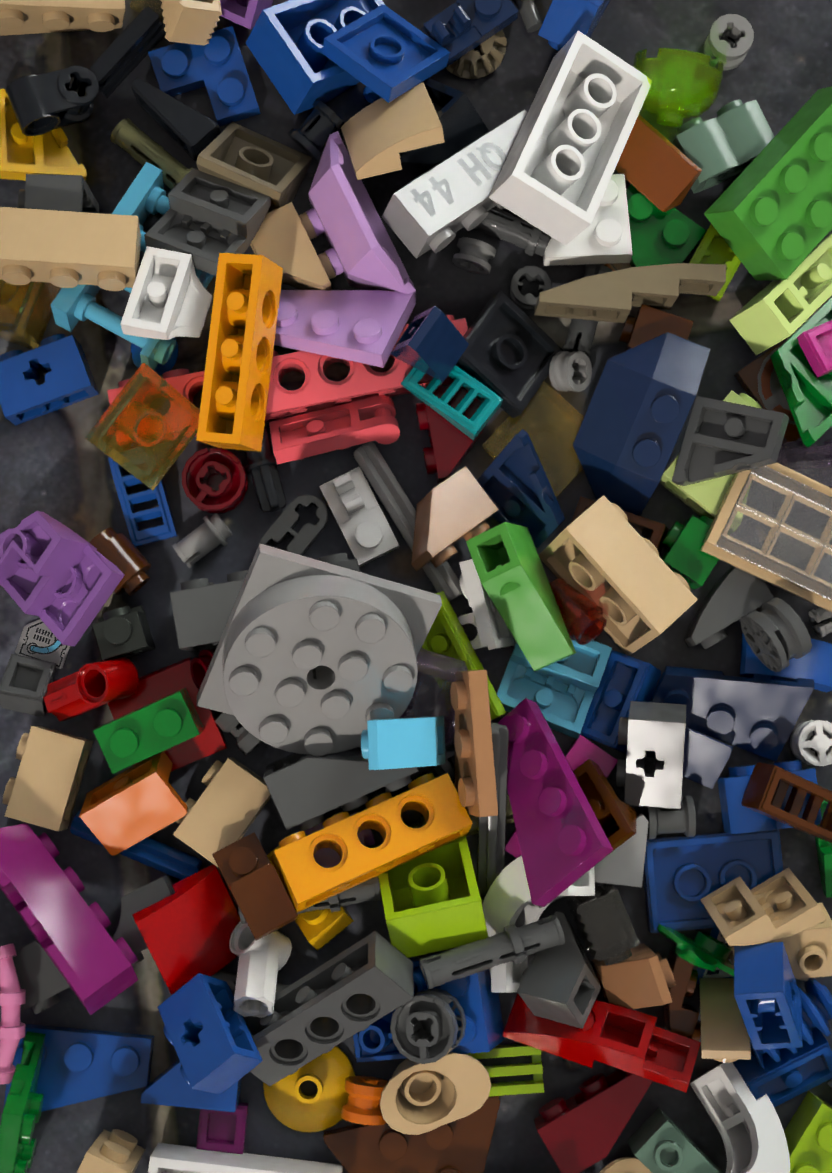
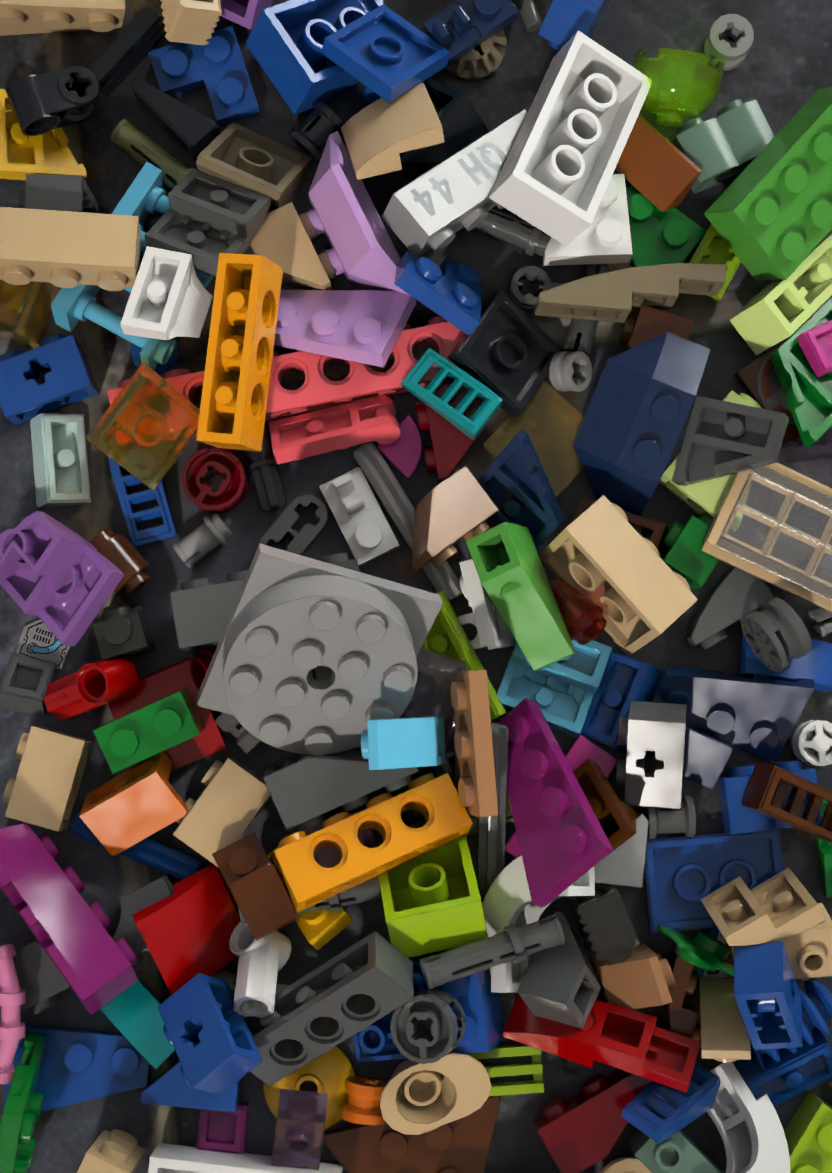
(60, 460): none -> light aqua slope
(139, 1020): none -> teal slope
(299, 1129): none -> clear purple brick
(406, 451): none -> dark pink tile
(431, 344): dark blue slope -> none
(448, 290): none -> blue plate
(474, 255): light grey bush -> none
(672, 1104): none -> blue slope

